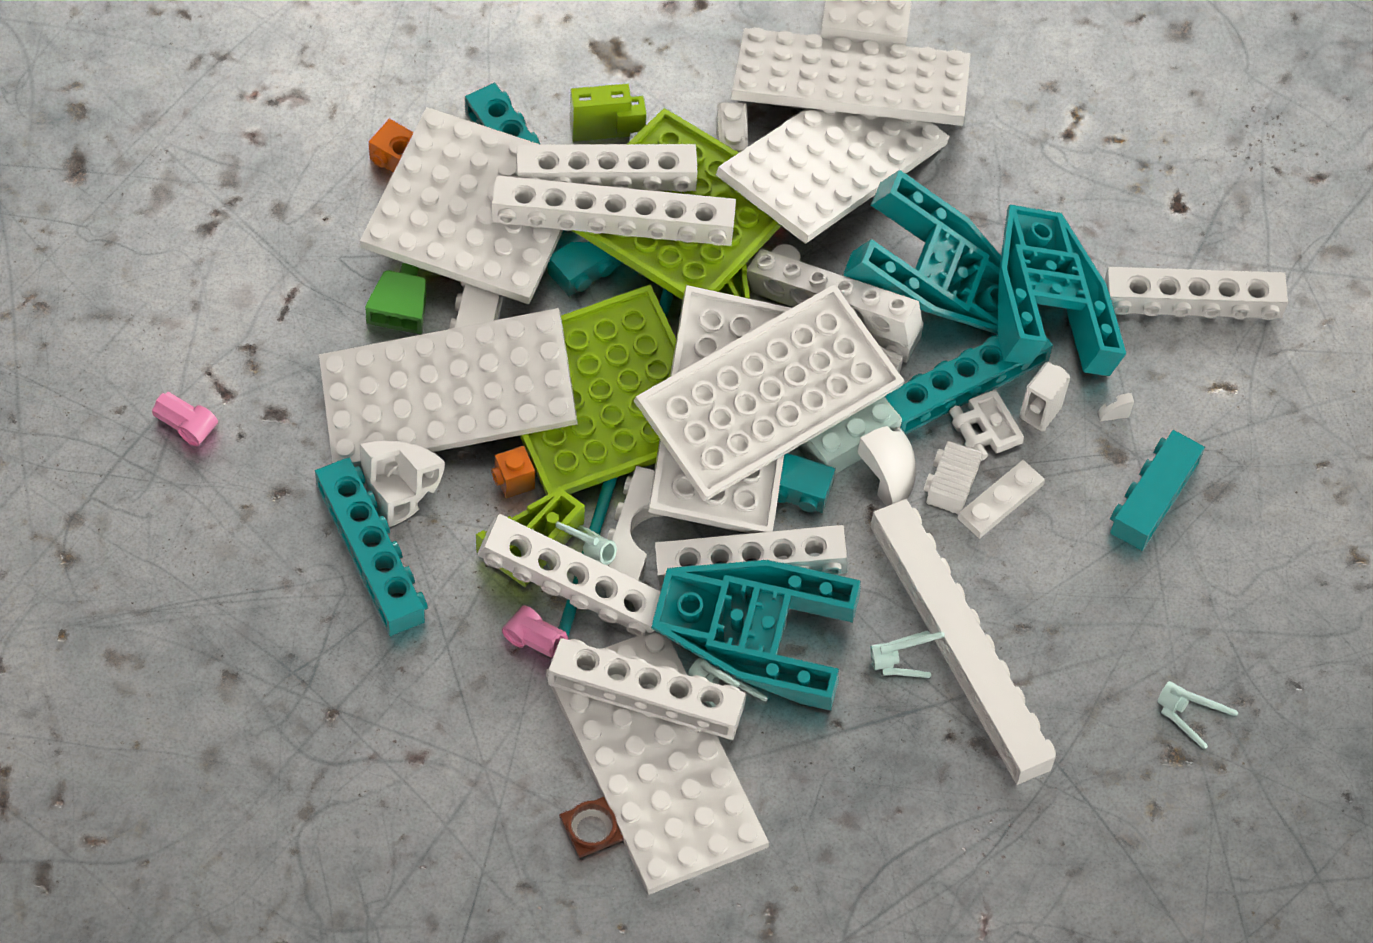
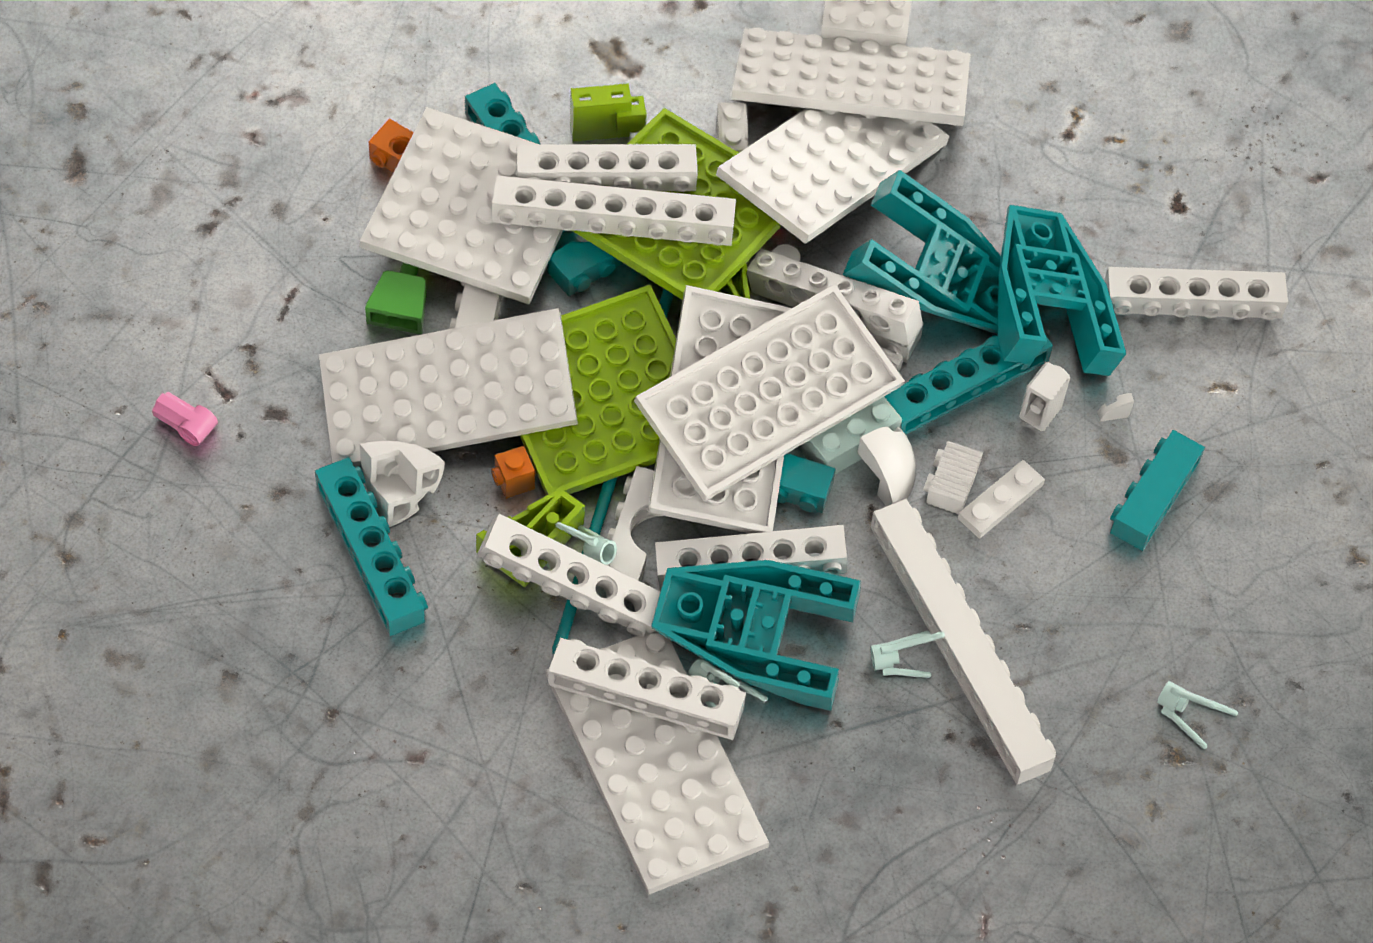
(529, 629): bright pink piece -> none
(596, 808): copper piece -> none
(994, 420): white plate -> none

